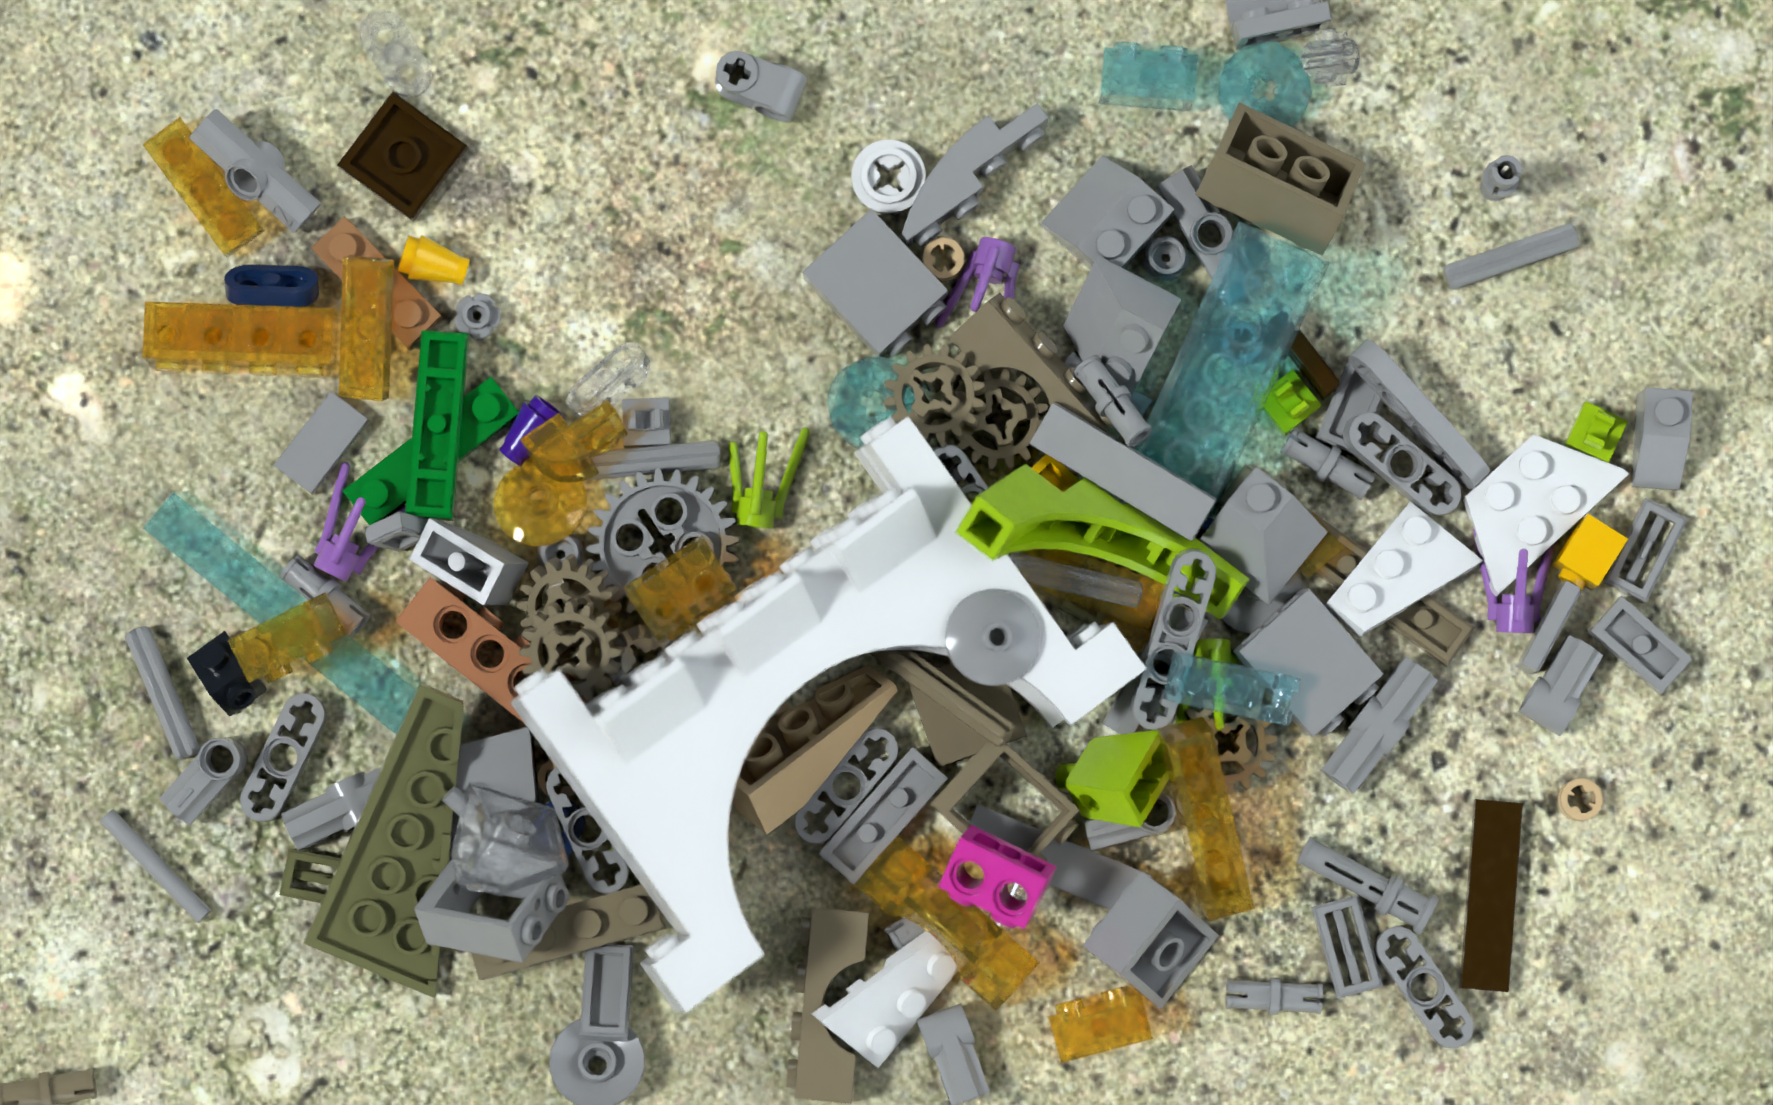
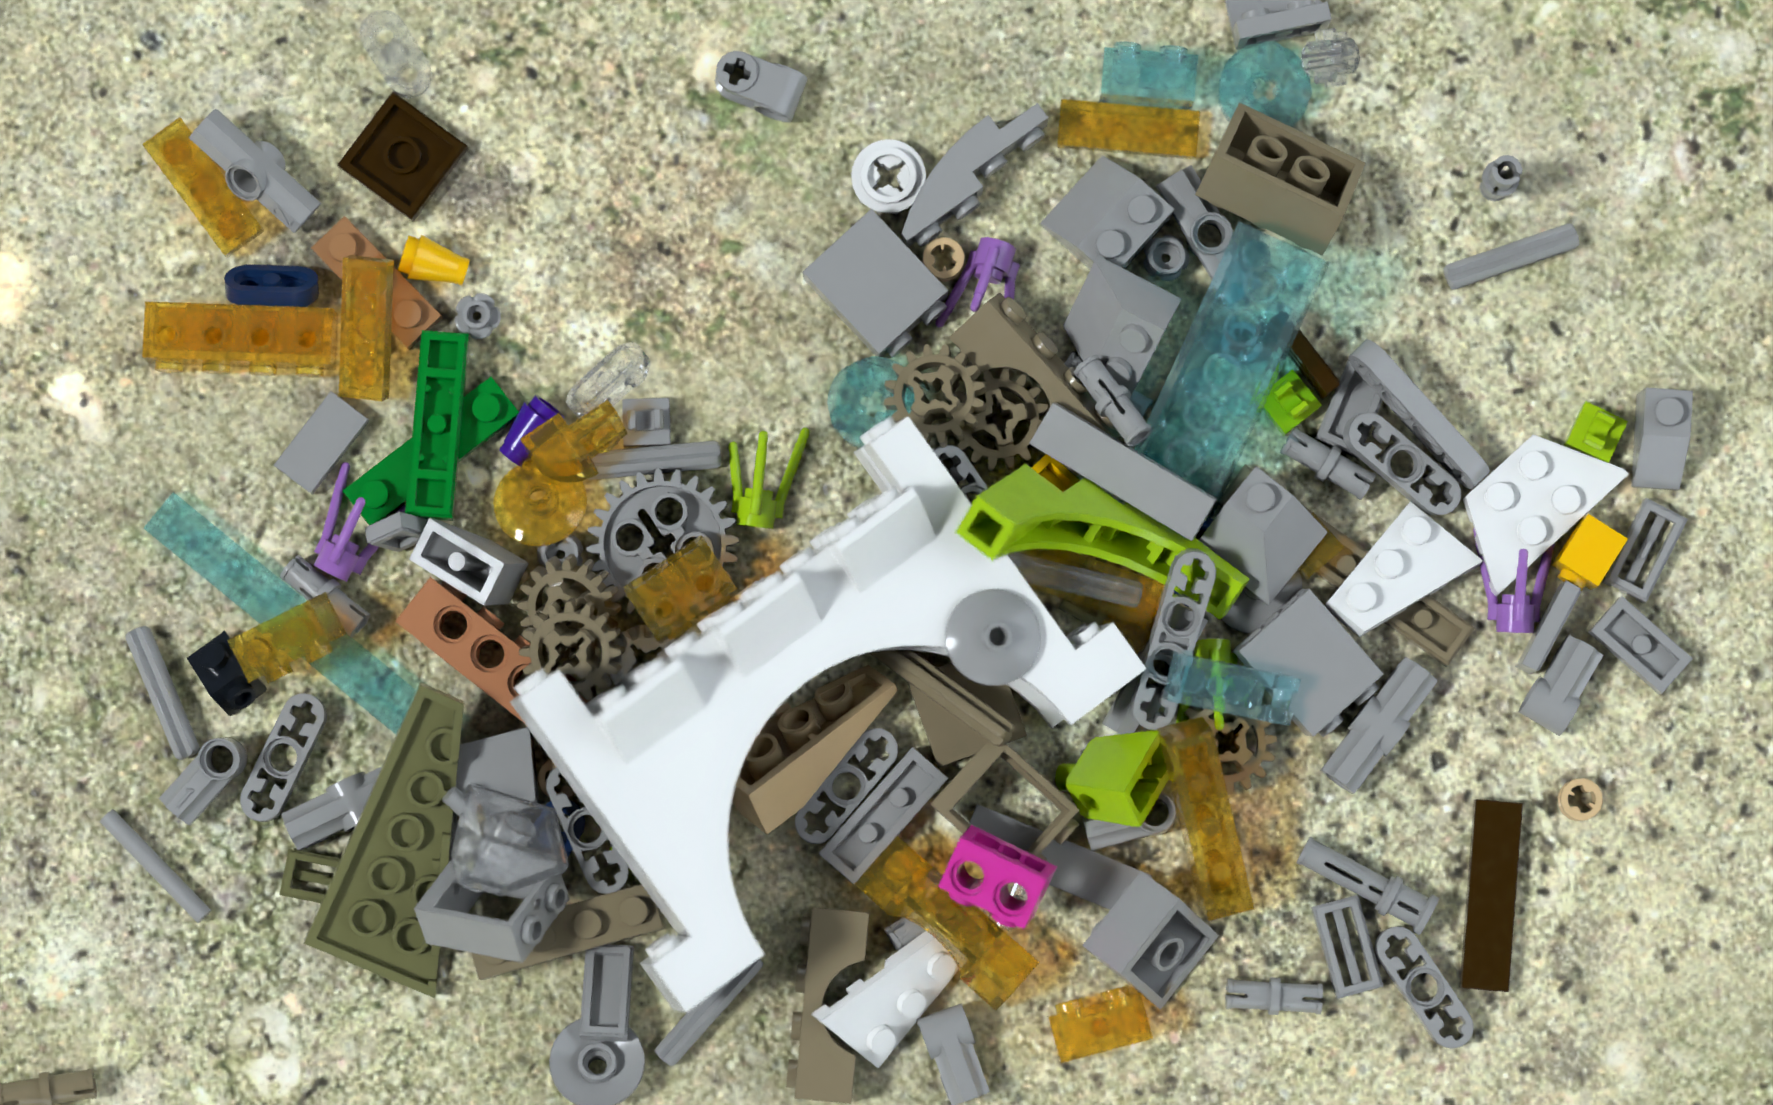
(702, 1016): none -> light grey axle
(1128, 129): none -> clear yellow tile

